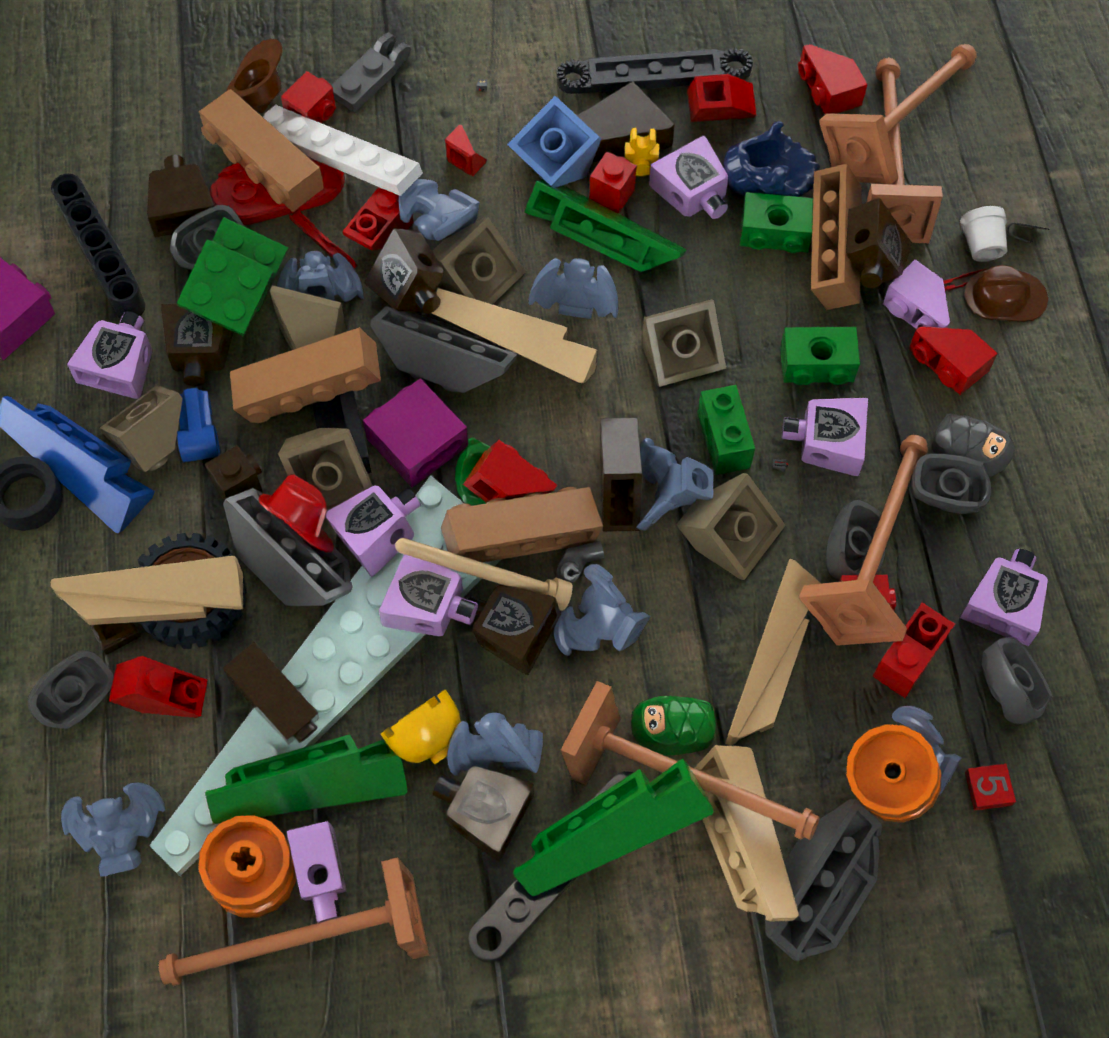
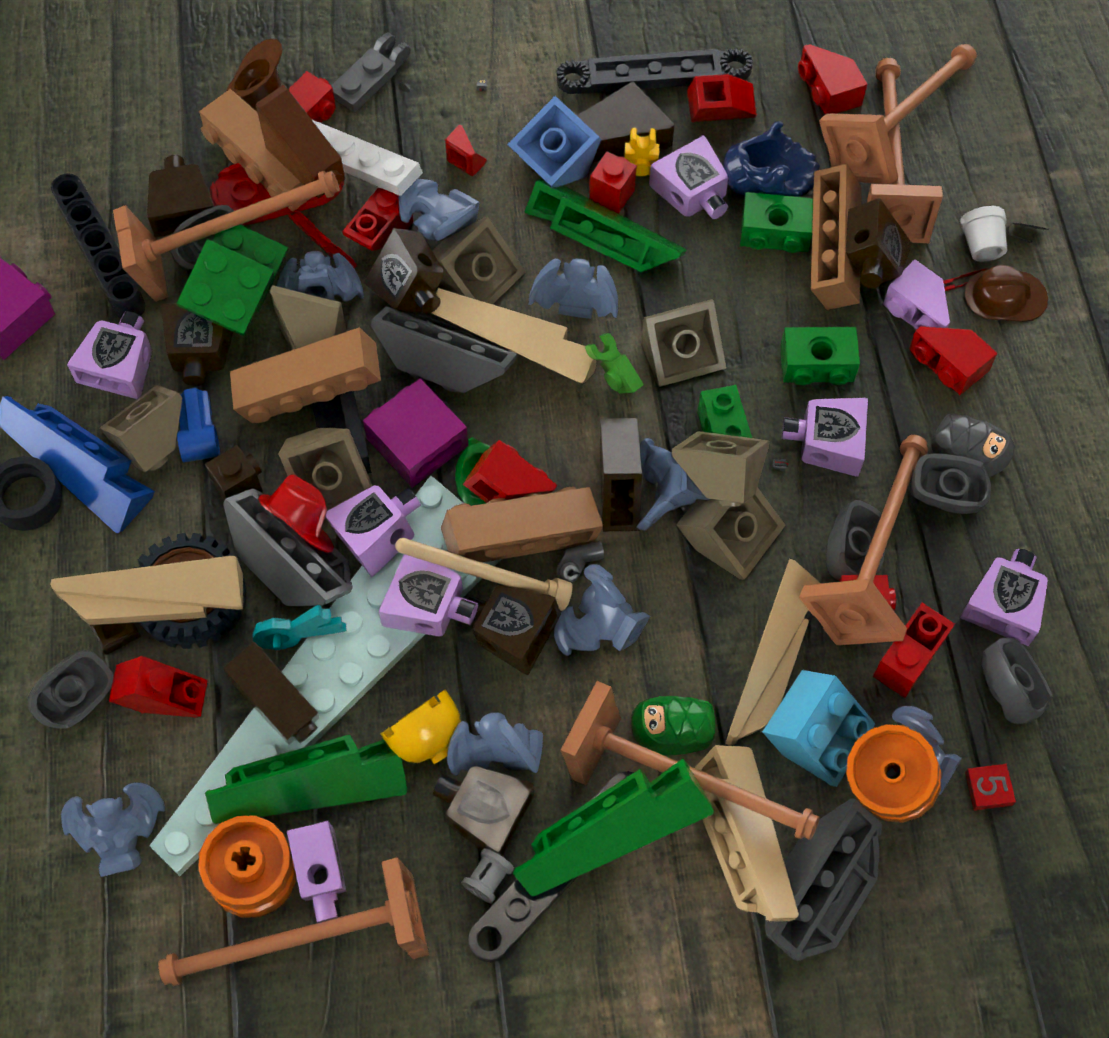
(142, 251): none -> nougat tile
(285, 633): none -> teal piece
(296, 139): none -> reddish brown slope
(487, 875): none -> light grey bush
(618, 370): none -> bright green plate
(723, 465): none -> dark tan slope
(818, 725): none -> medium azure slope

